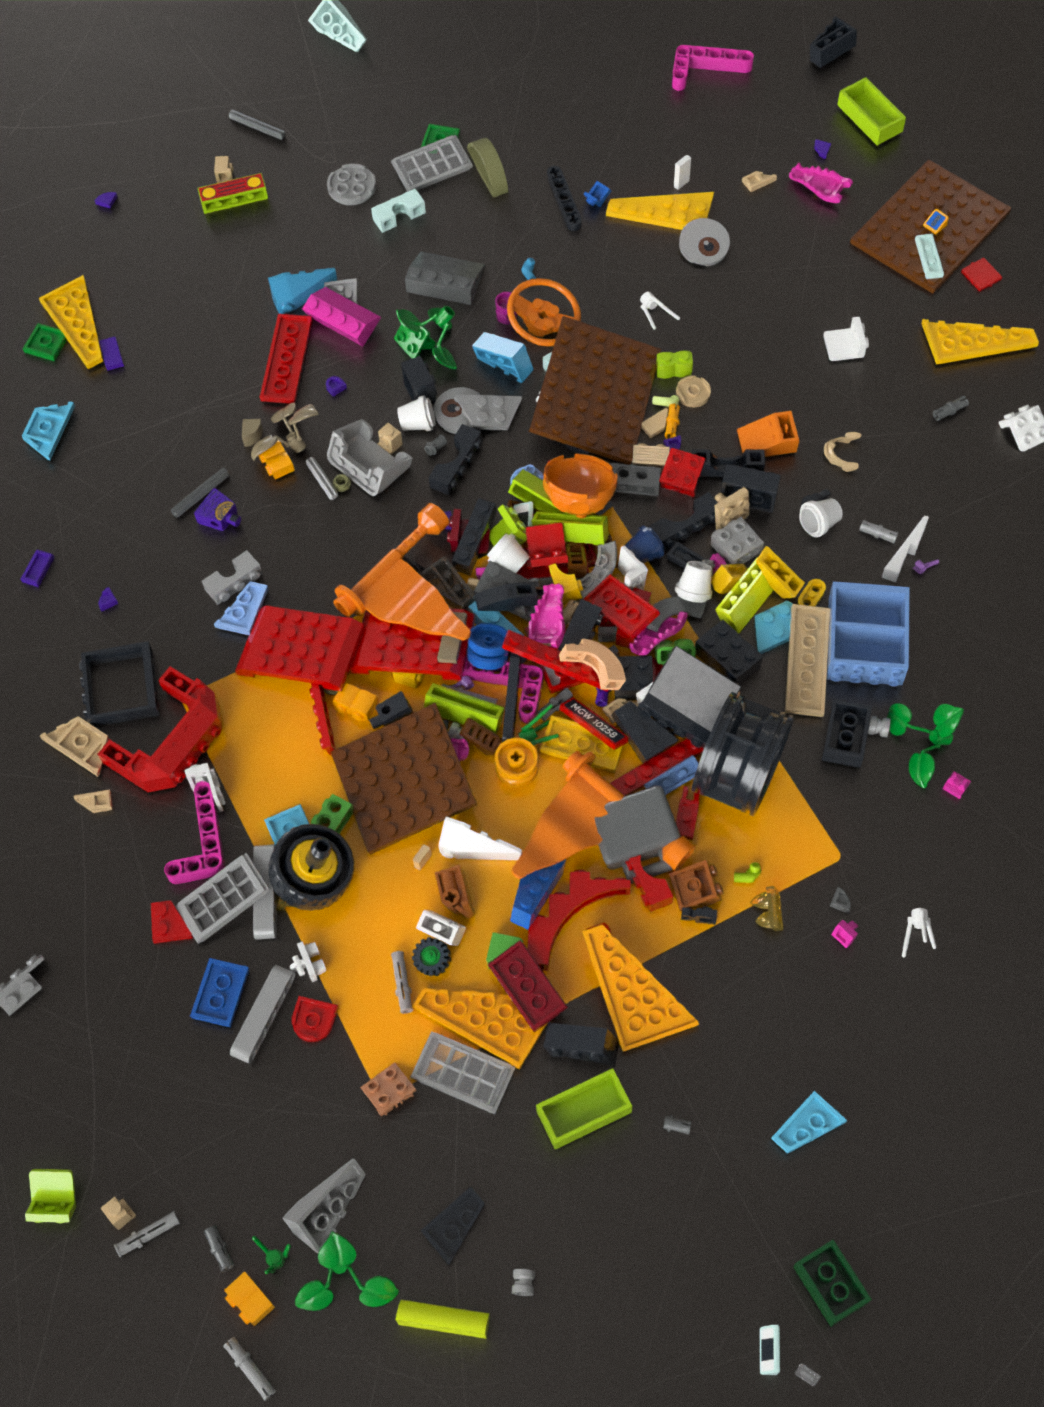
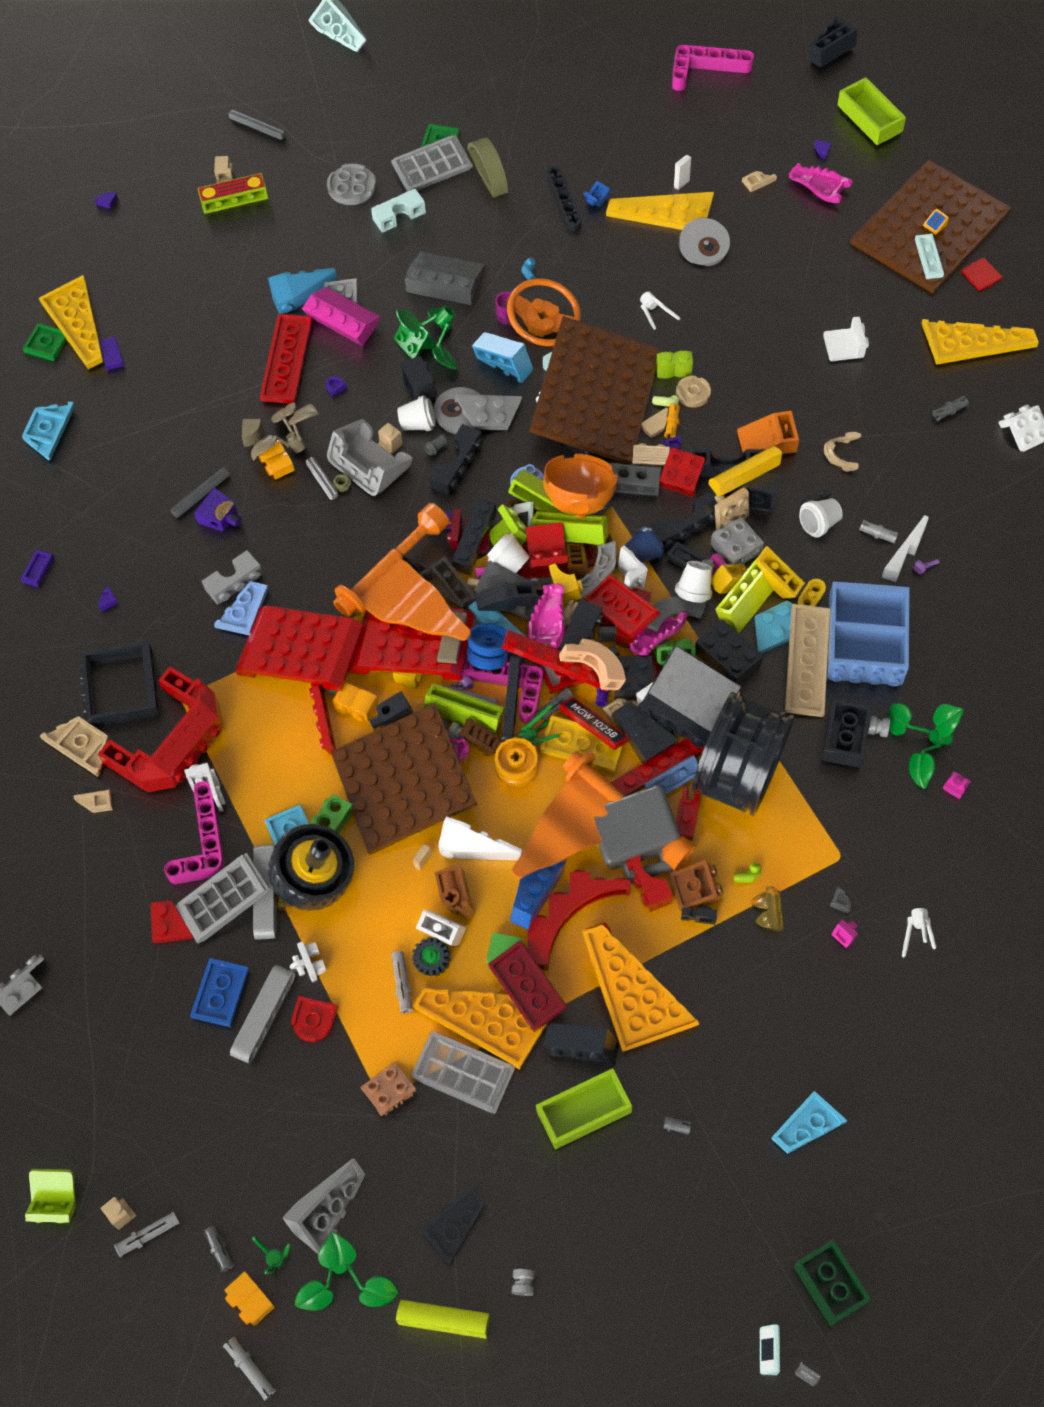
(746, 471): none -> yellow brick

